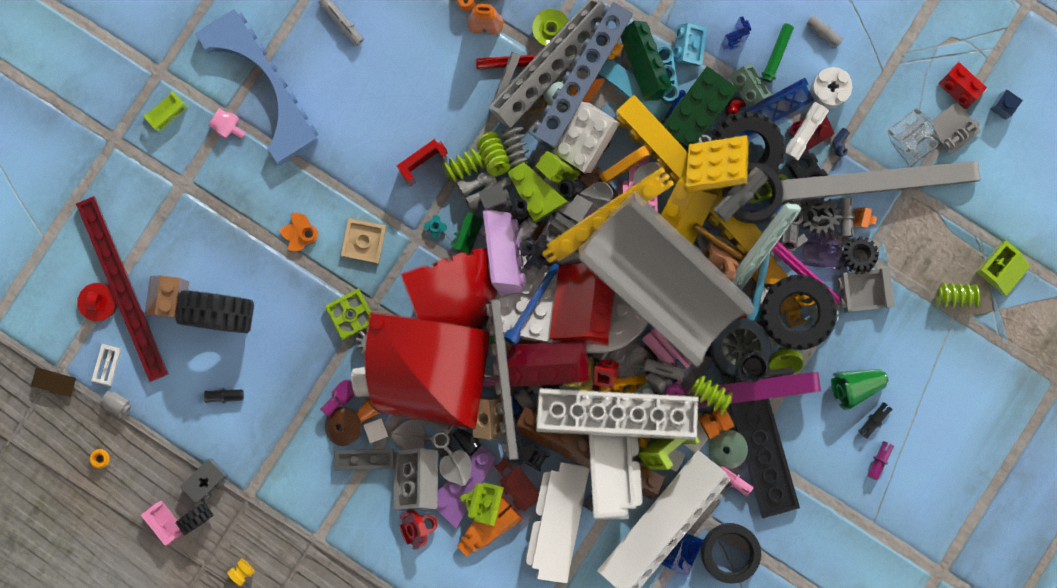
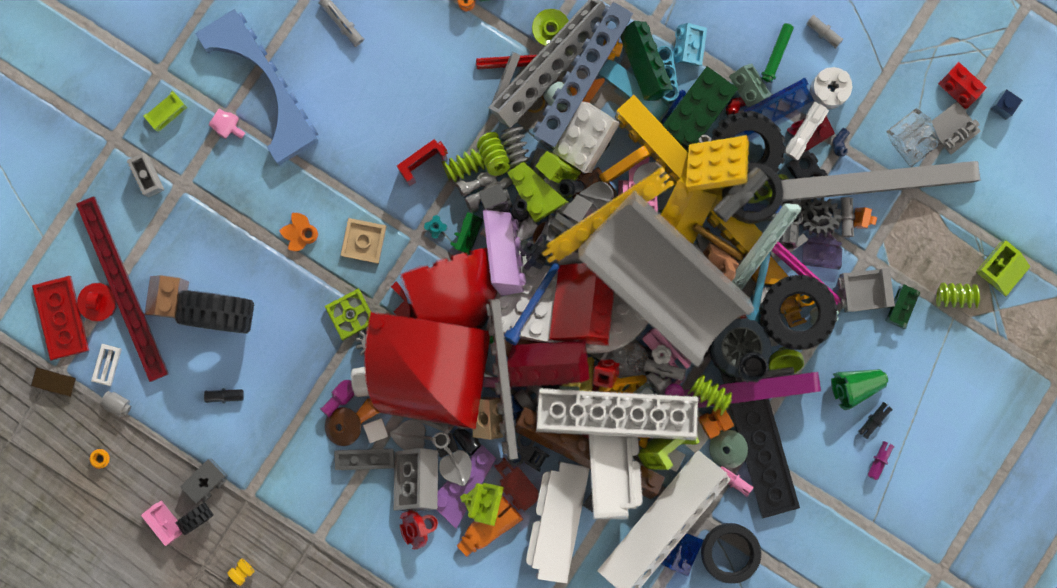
(60, 318): none -> red tile
(145, 175): none -> light grey brick
(406, 308): none -> red slope
(485, 17): orange piece -> none
(661, 349): none -> white plate
(737, 37): clear blue bracket -> none
(868, 247): black tyre -> none
(904, 304): none -> dark green hinge

